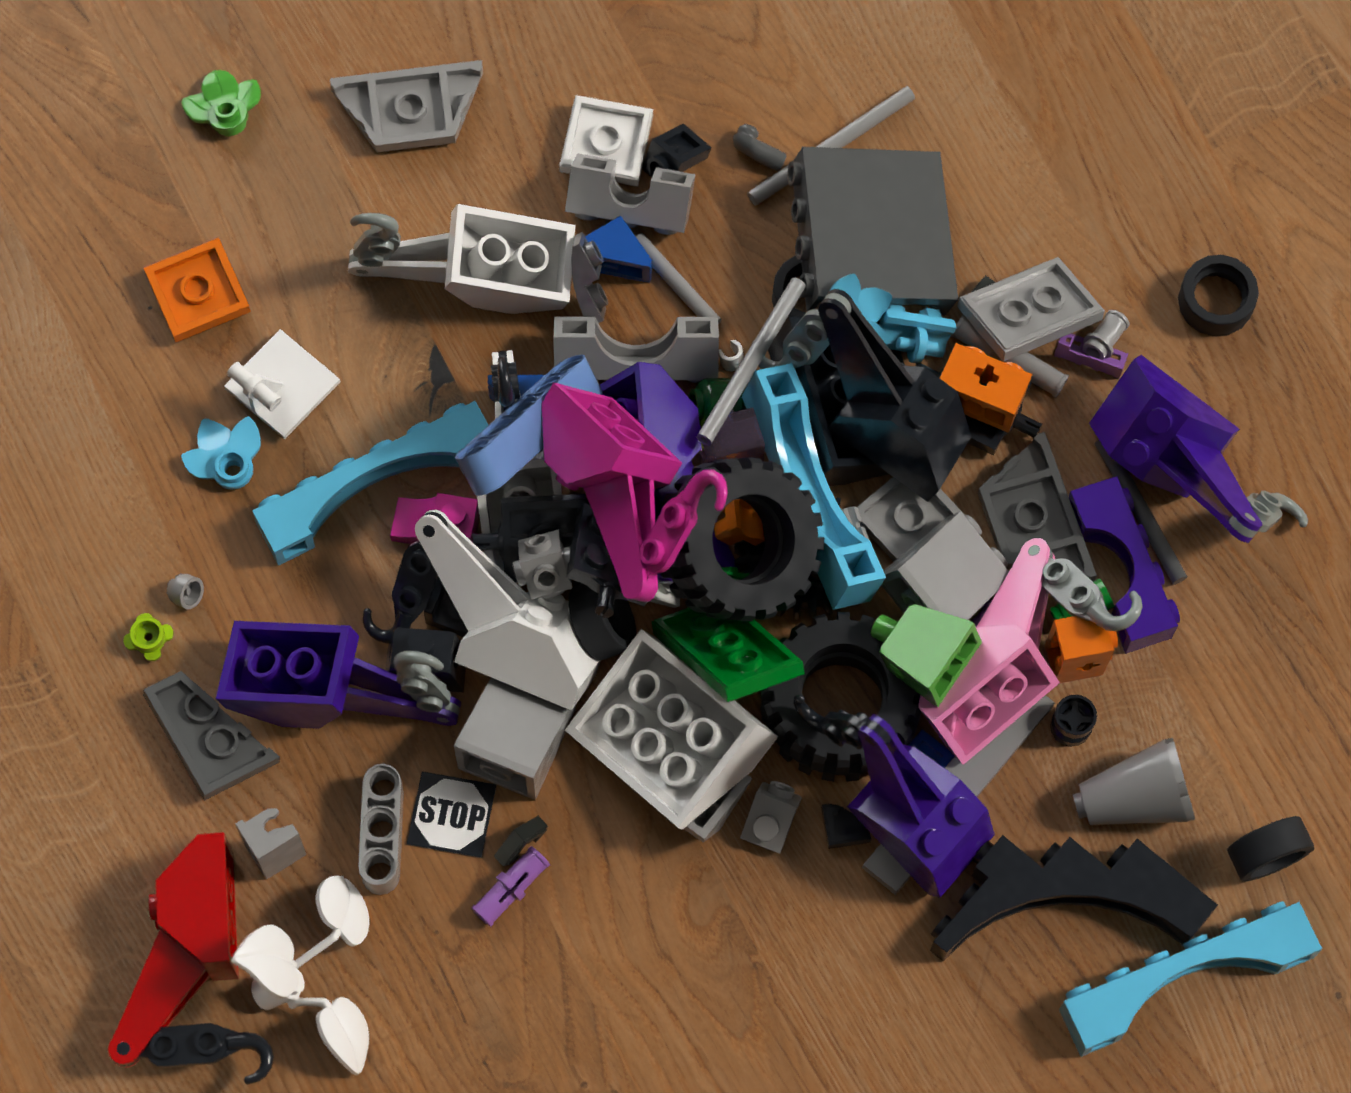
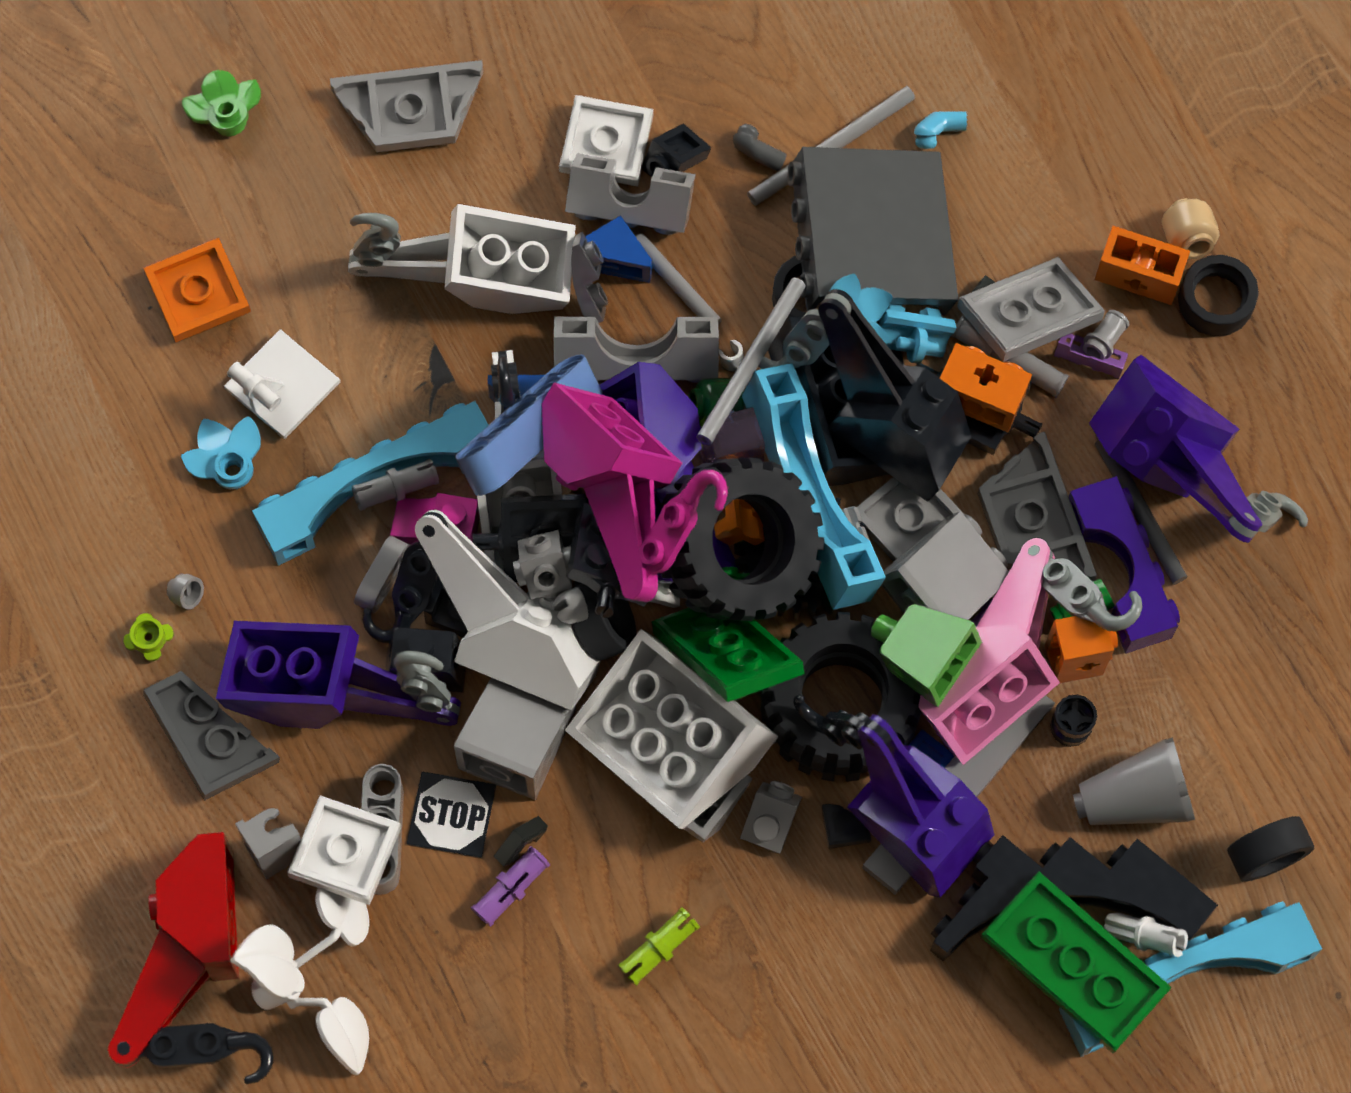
(344, 850): none -> white plate
(381, 575): none -> light grey beam
(395, 484): none -> light grey pin
(571, 606): none -> light grey hinge
(658, 946): none -> lime pin
(935, 124): none -> medium azure arm
(1076, 962): none -> green tile
(1142, 265): none -> orange brick
(1146, 933): none -> white axle
(1191, 227): none -> tan head

